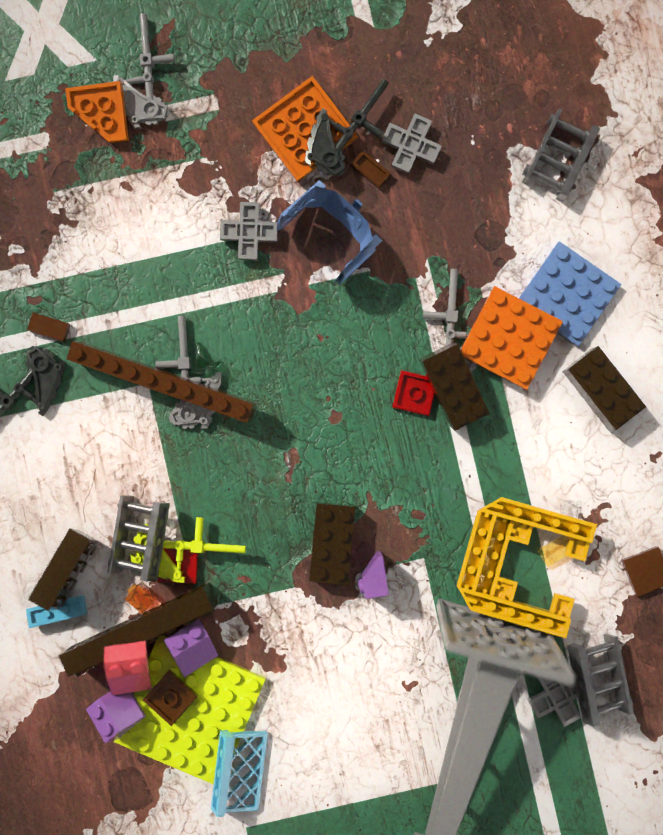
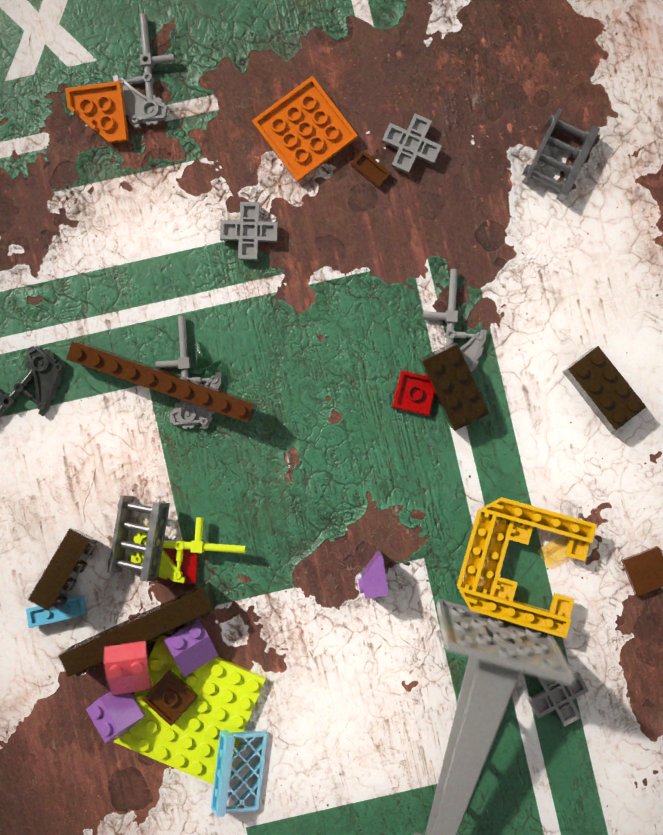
(48, 327): reddish brown tile -> none
(140, 597): clear orange brick -> none
(321, 145): pearl dark grey bar -> none
(332, 543): dark brown brick -> none
(343, 211): medium blue animal -> none
(510, 337): orange plate -> none
(570, 291): medium blue plate -> none
(583, 682): flat silver fence -> none

